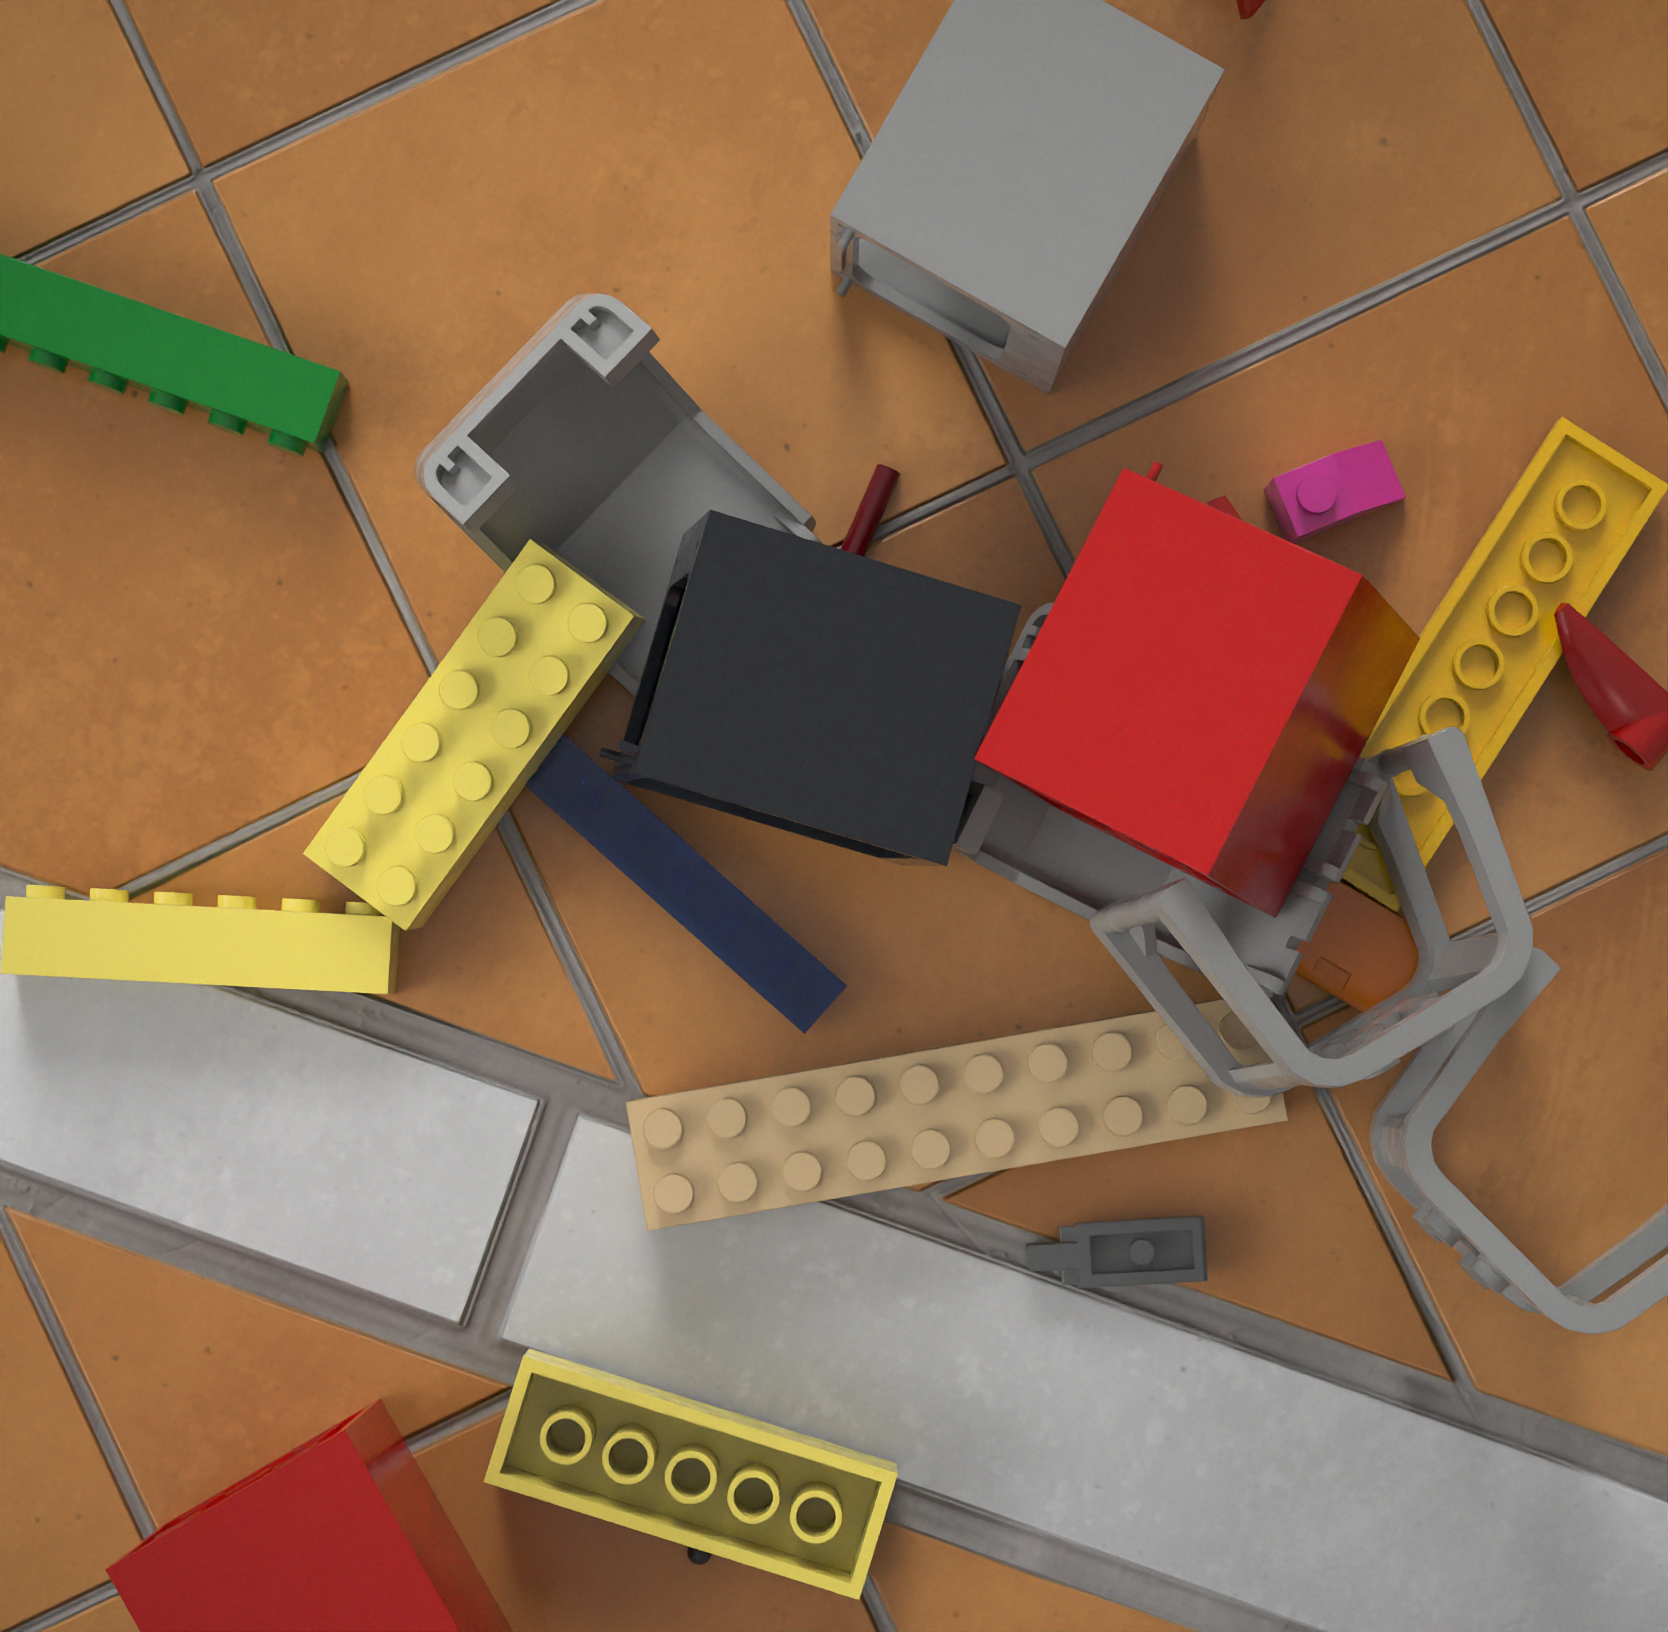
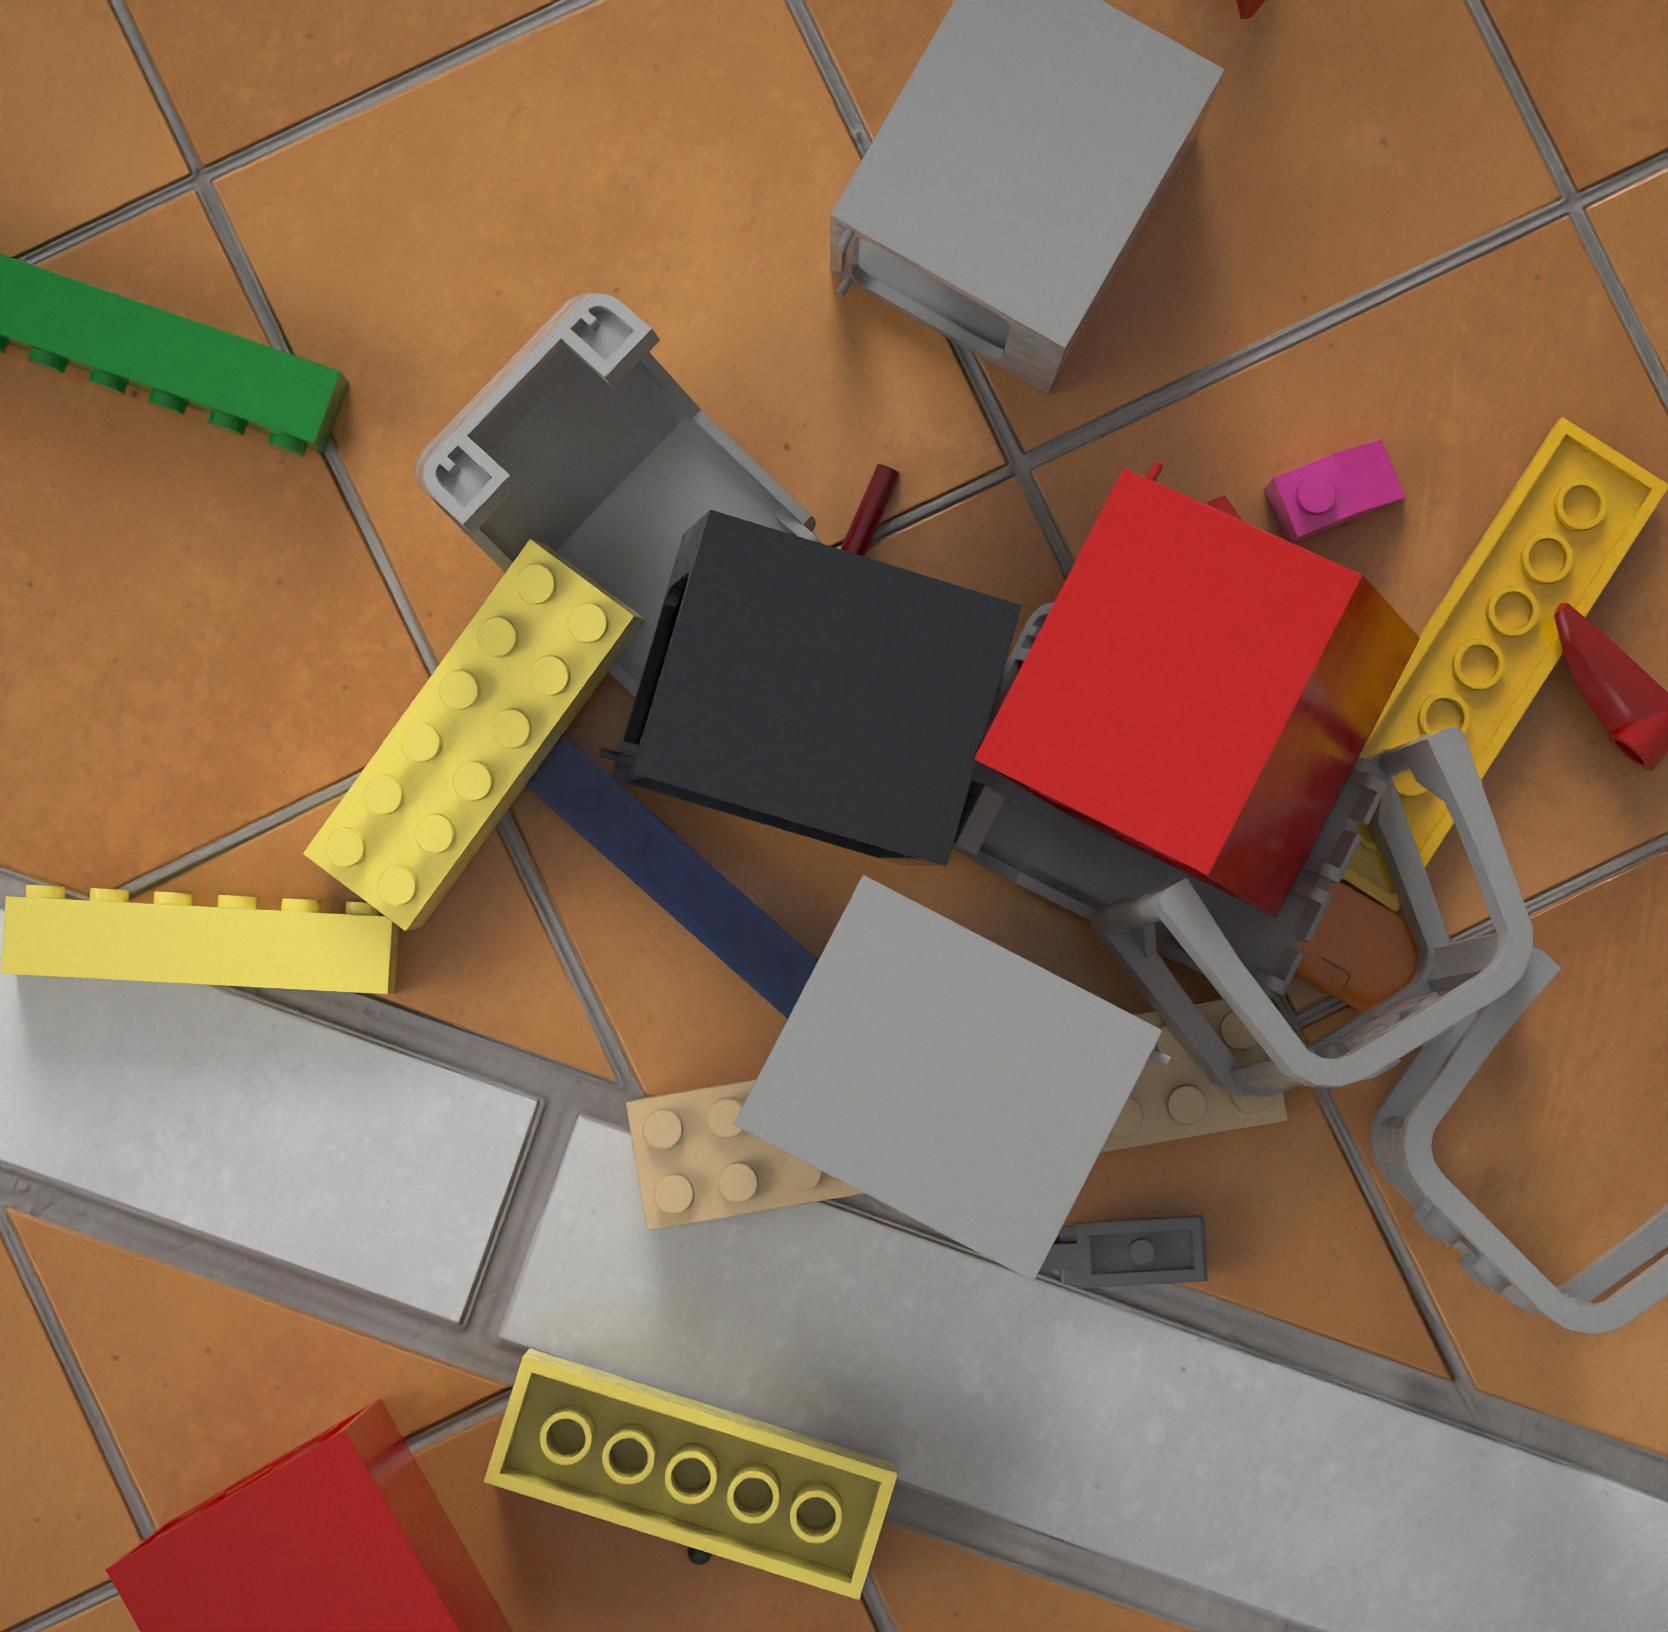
(948, 1077): none -> light grey piece

